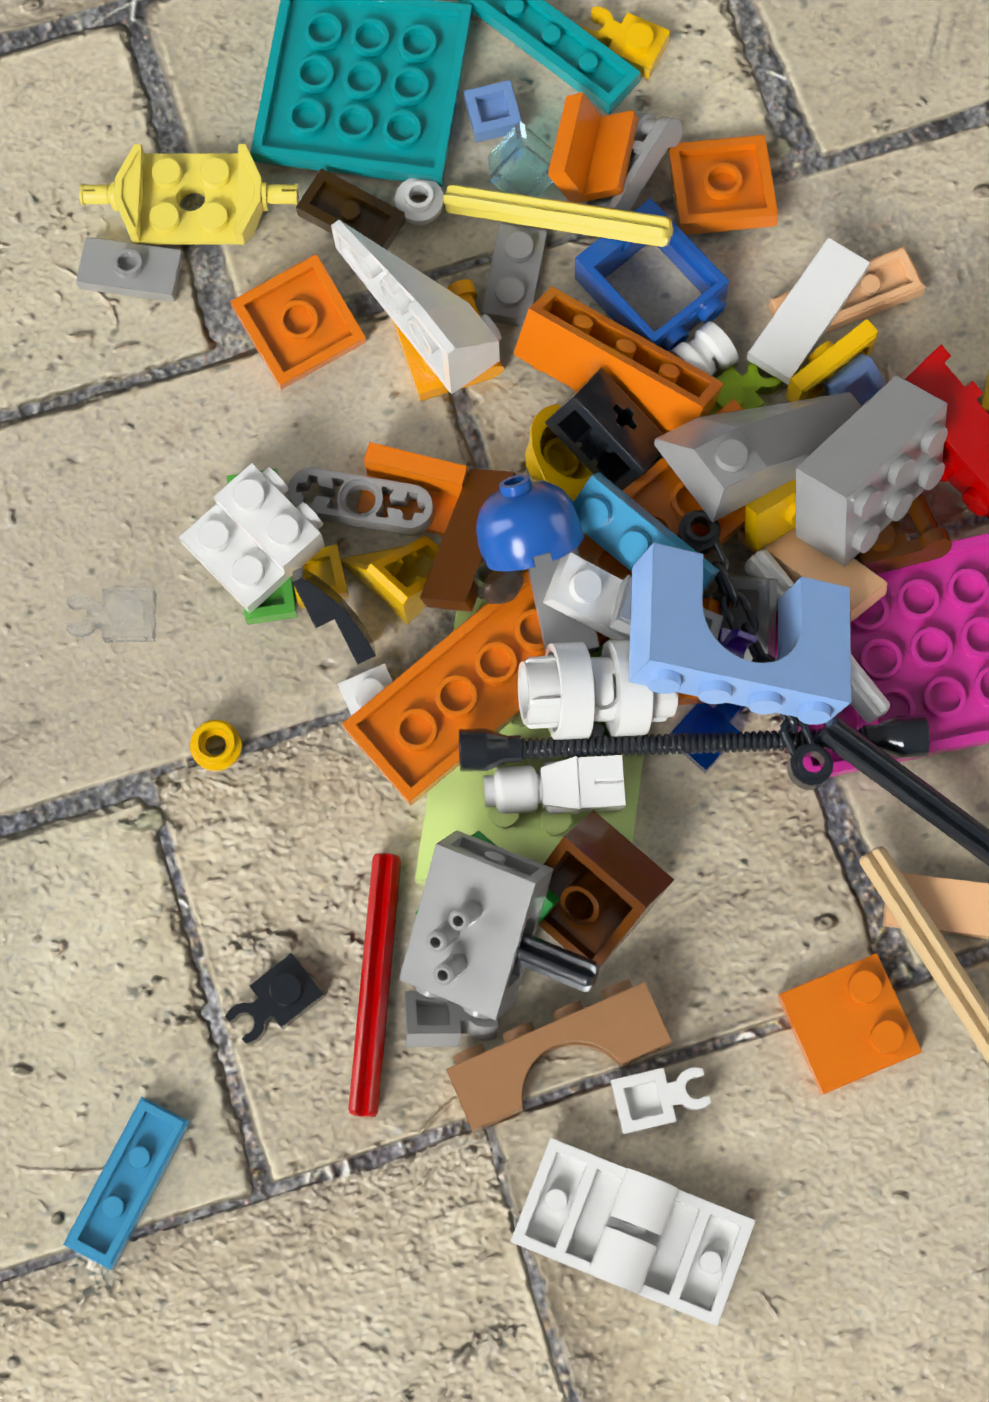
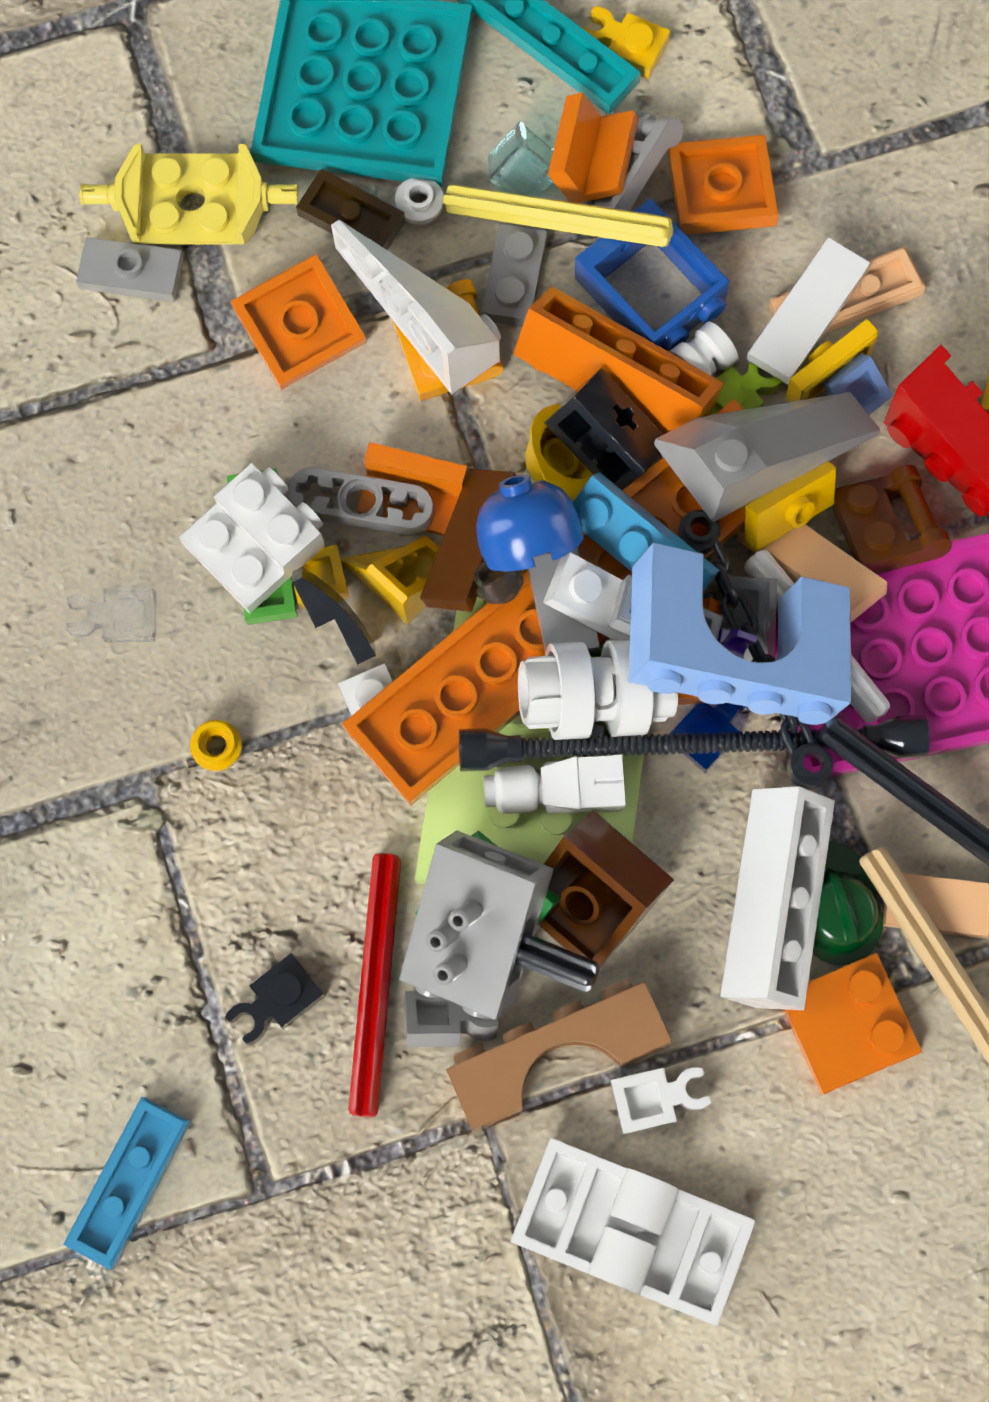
(492, 110): medium blue plate -> none
(778, 898): none -> white brick
(848, 910): none -> dark green piece
(870, 470): light grey brick -> none

